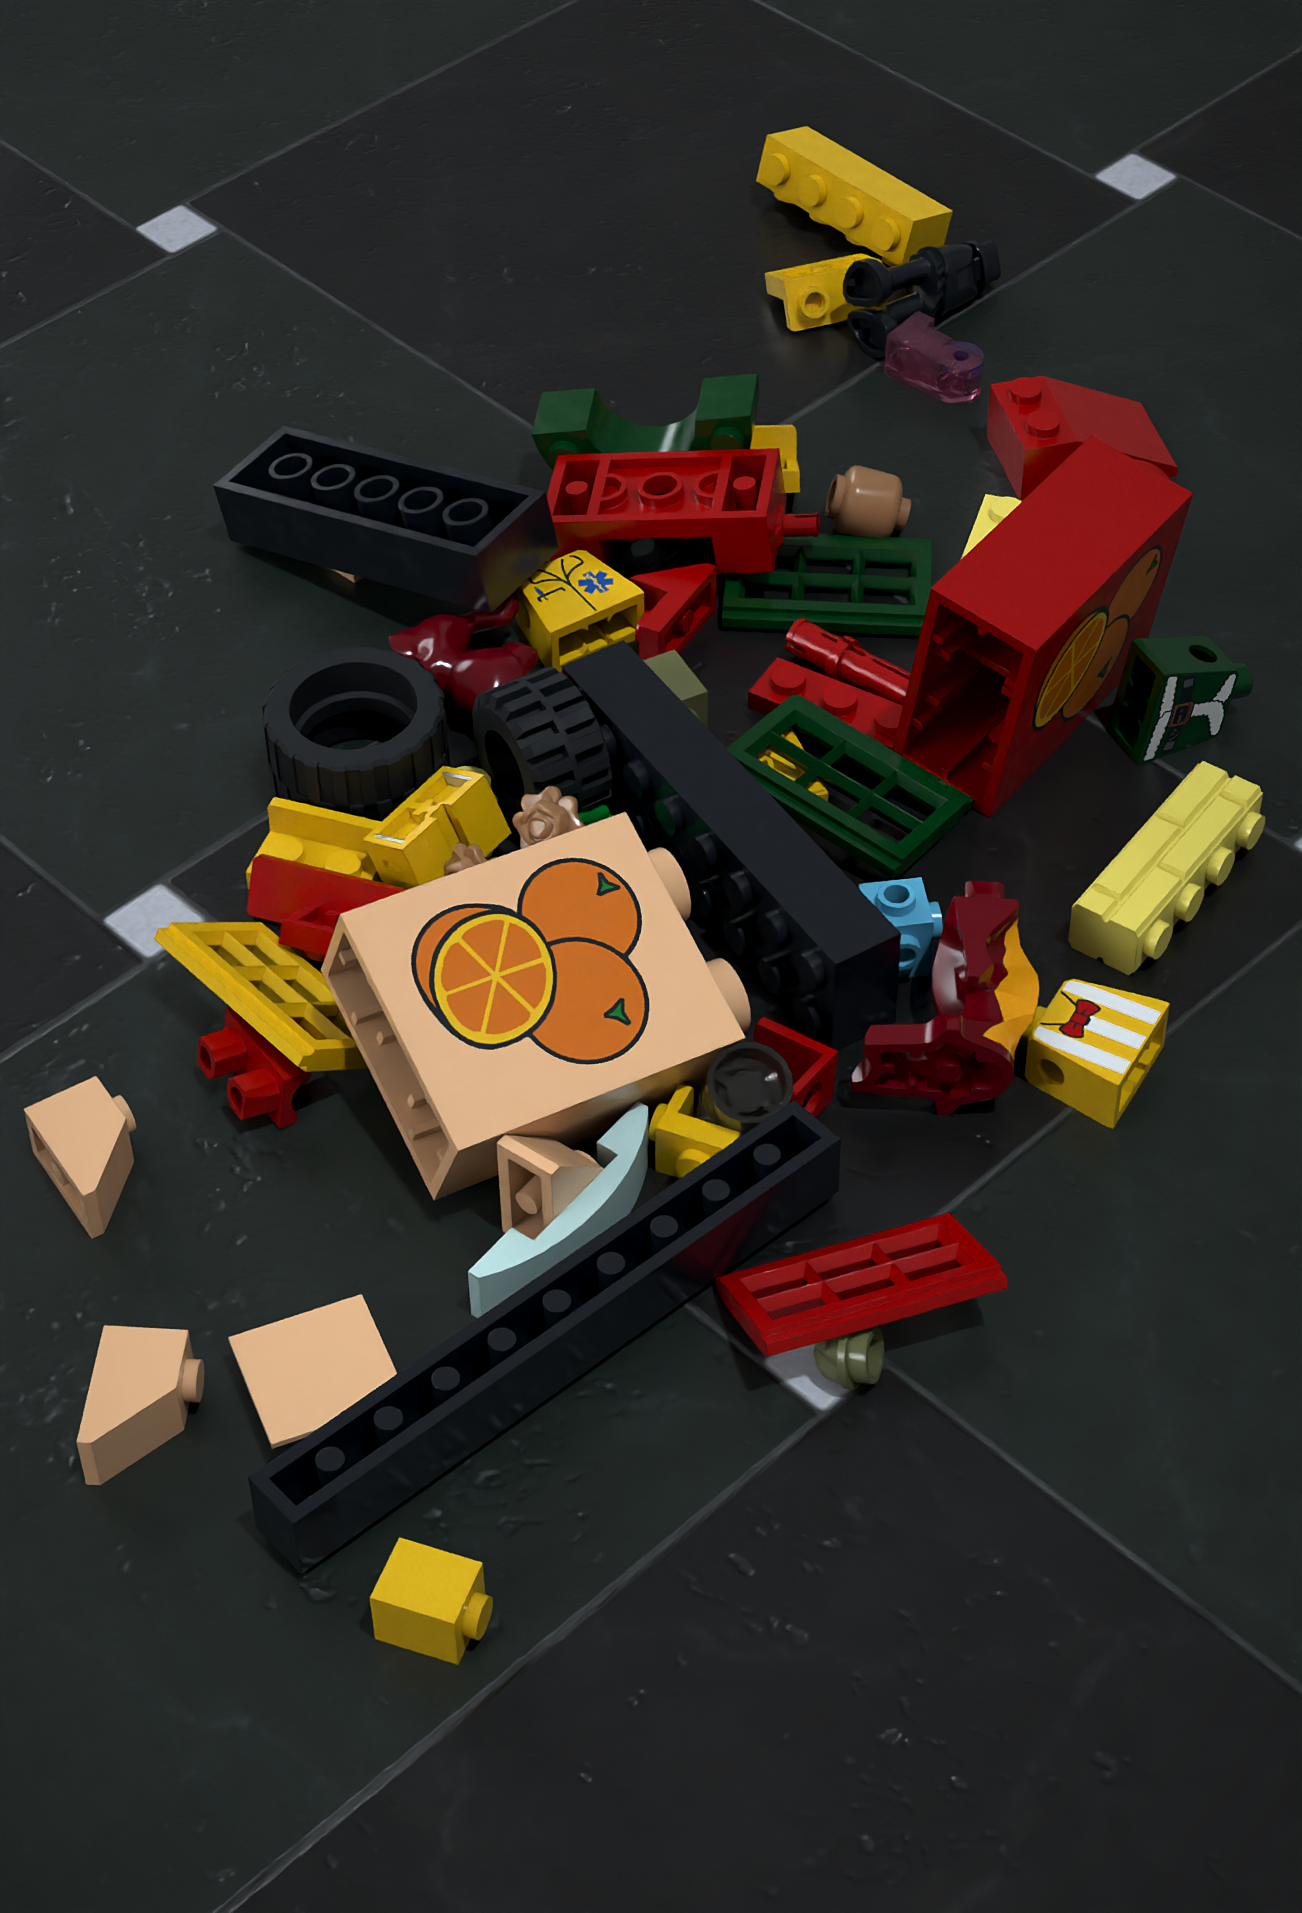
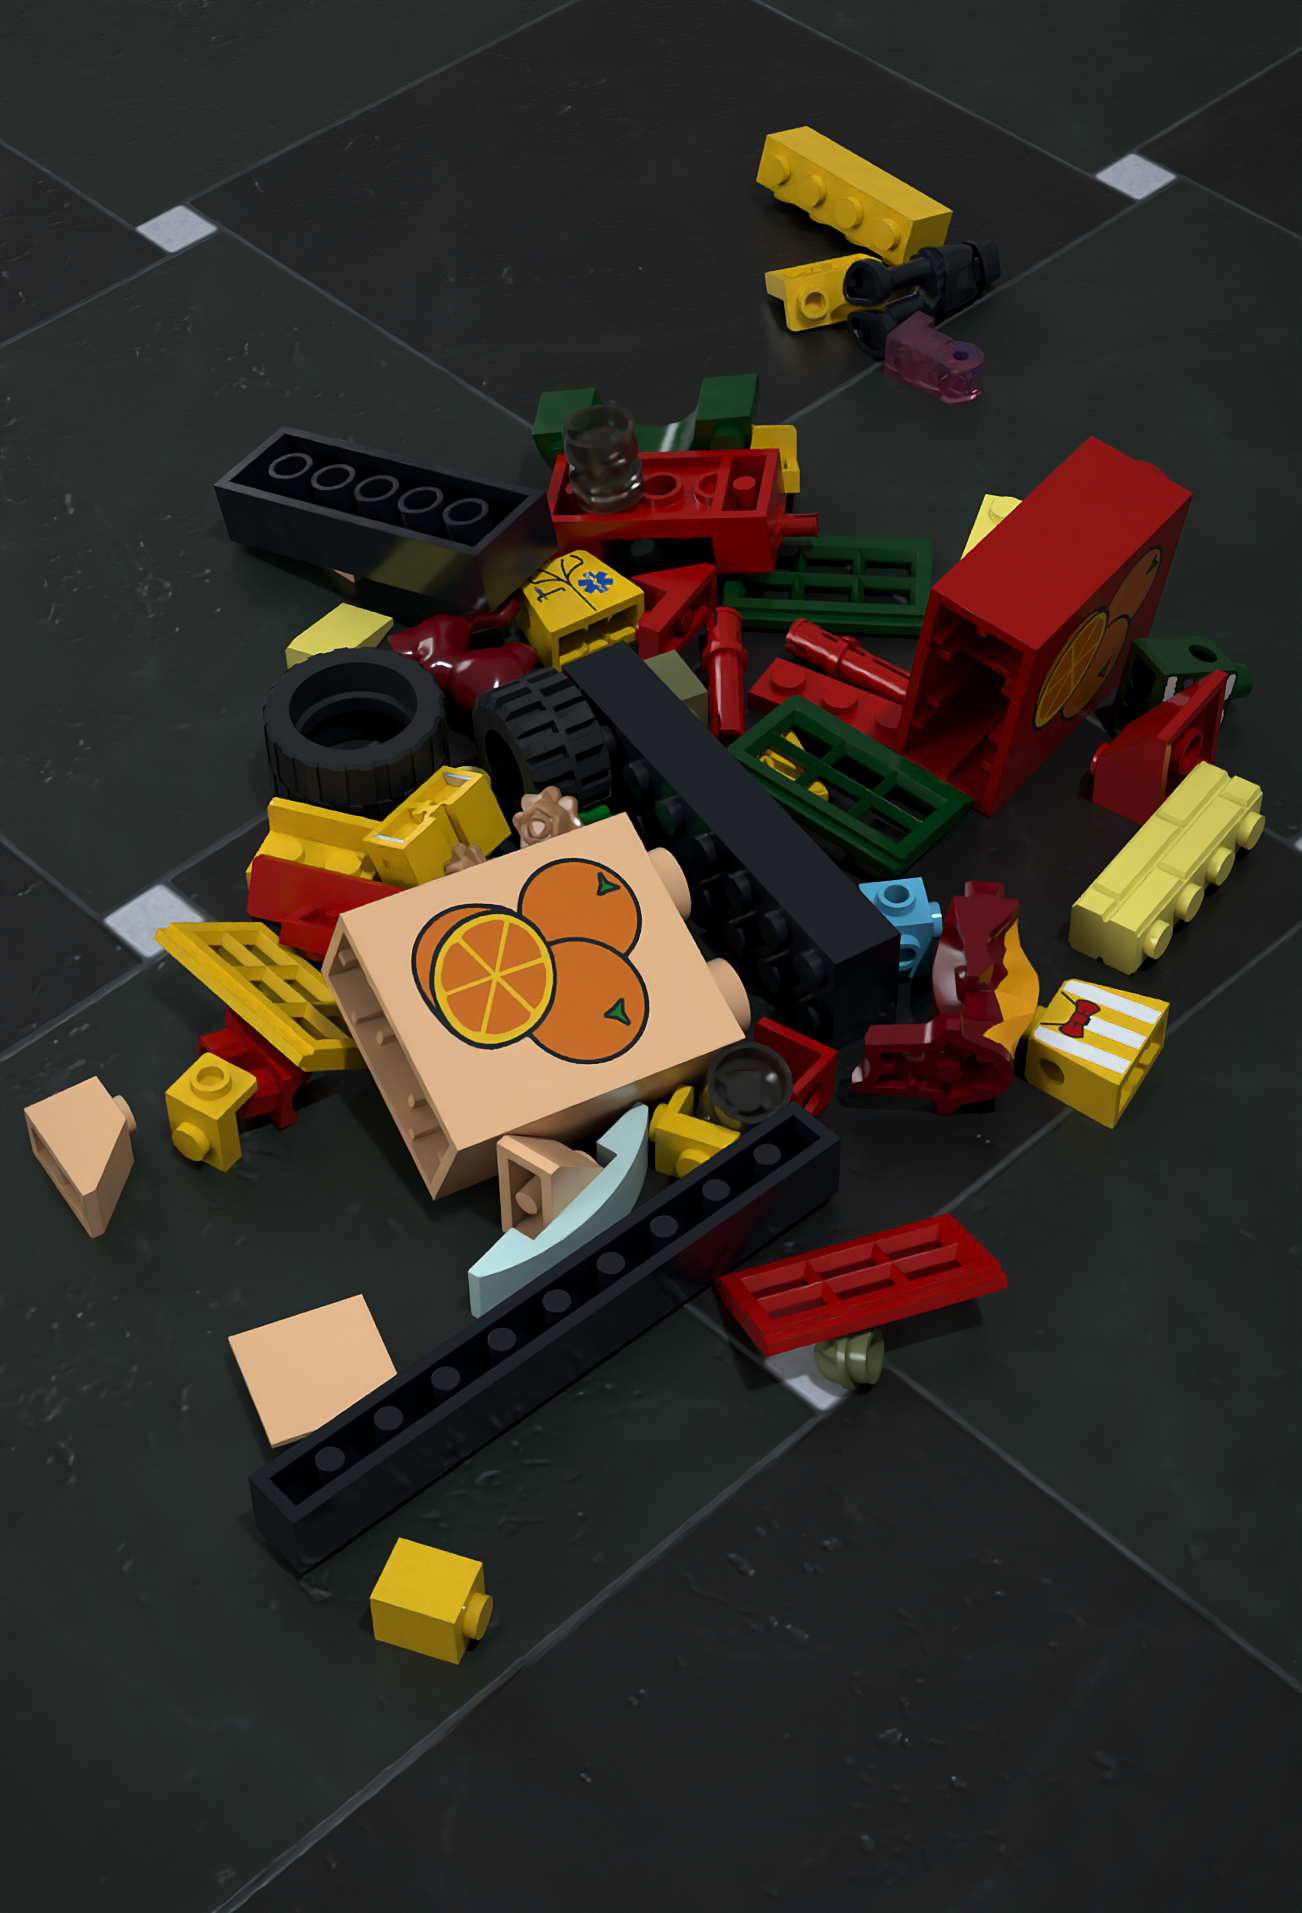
(136, 1397): light nougat slope -> none
(204, 1109): none -> yellow bracket
(340, 628): none -> light yellow slope
(603, 459): none -> clear smoke wheel
(725, 668): none -> red pin
(867, 503): medium nougat head -> none
(1044, 420): red slope -> none
(1159, 750): none -> red slope

